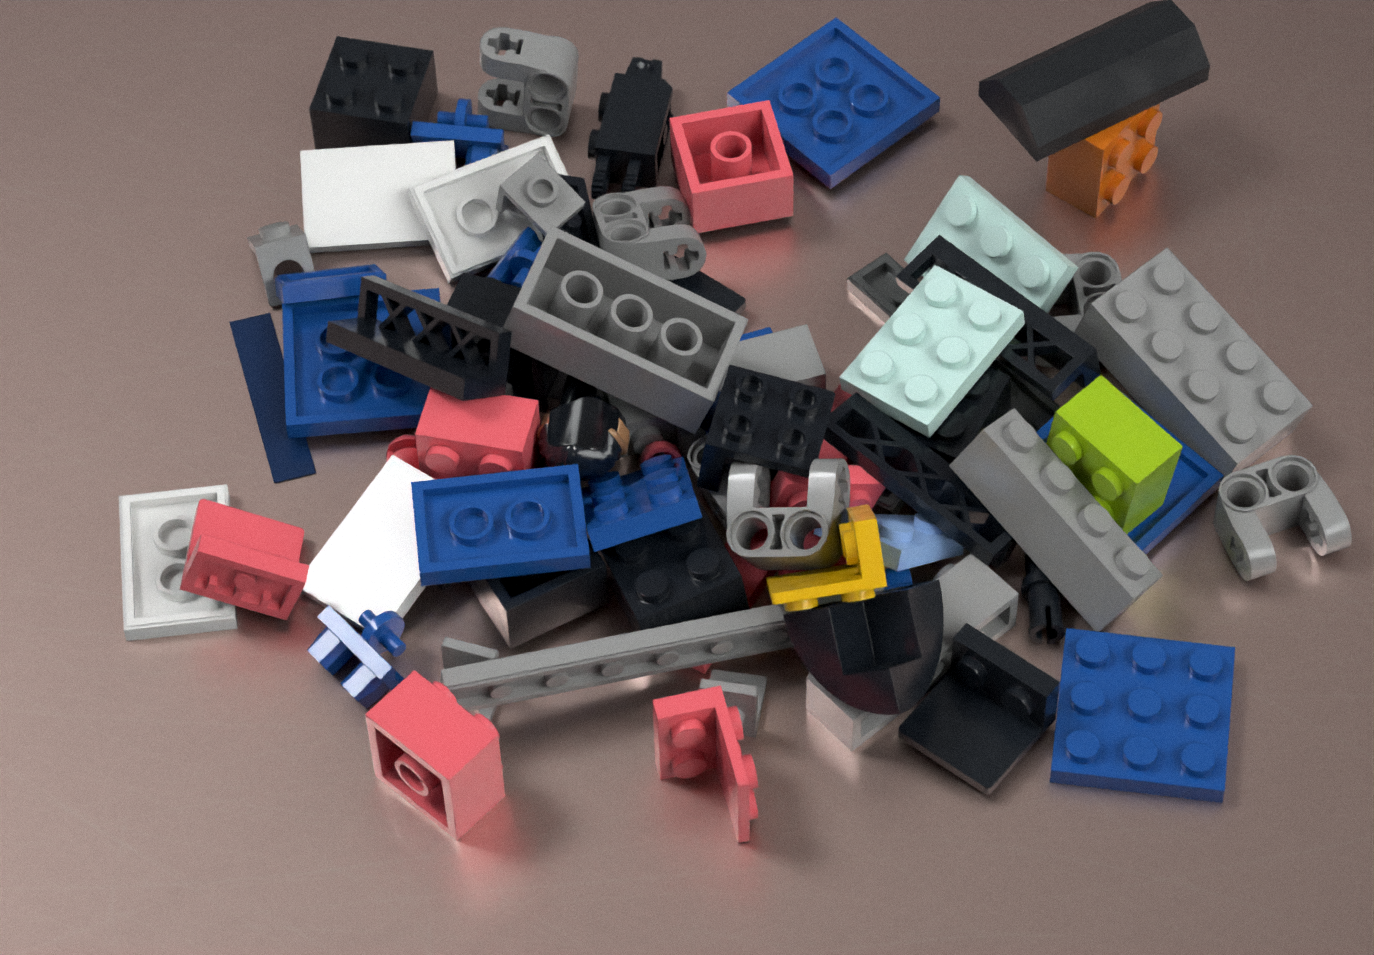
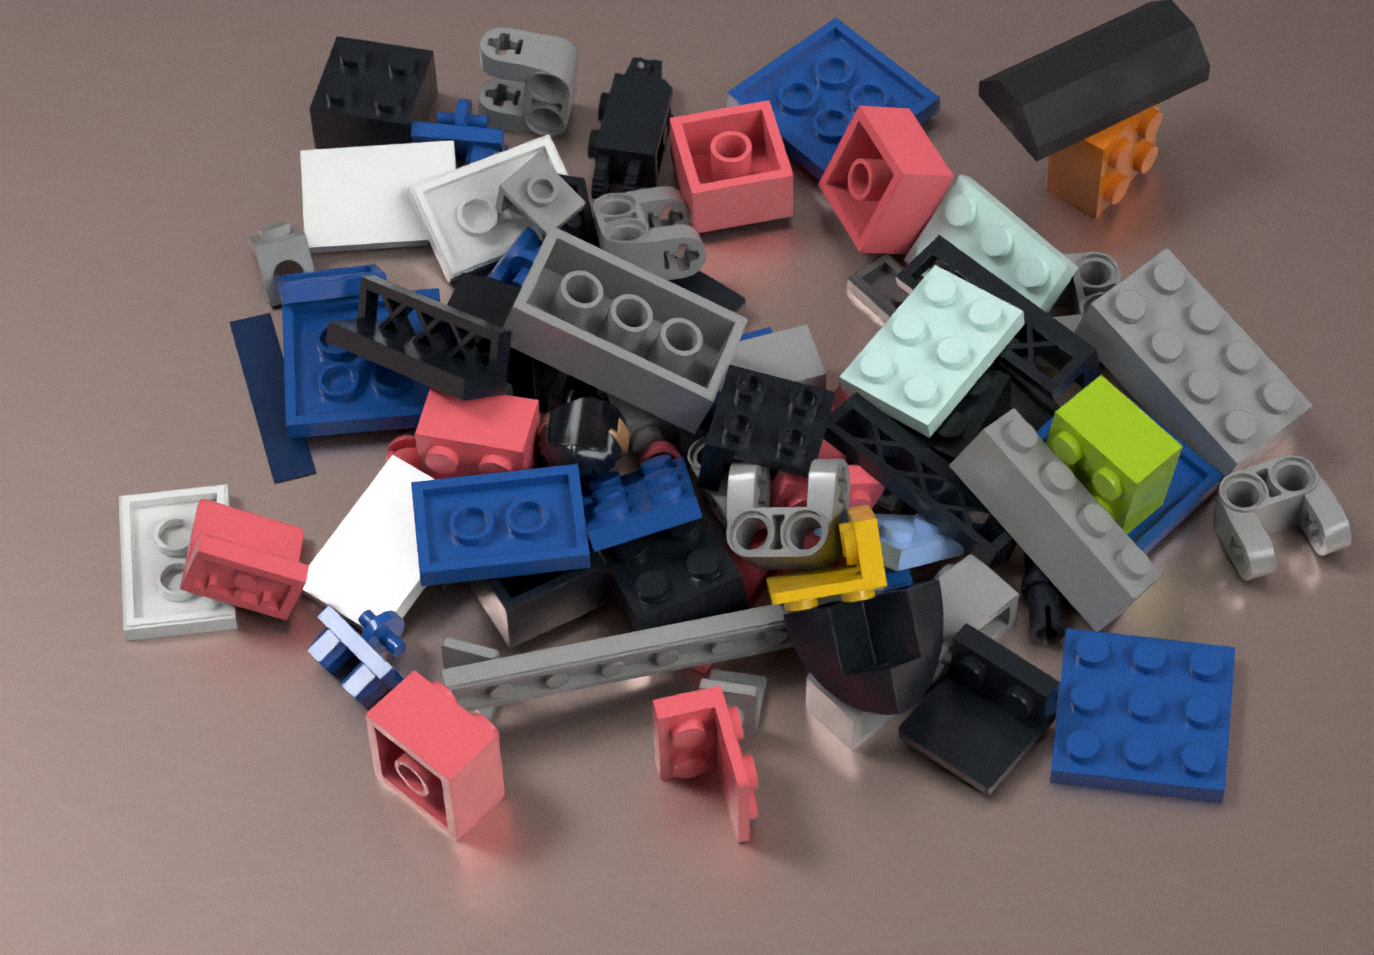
(885, 180): none -> coral brick

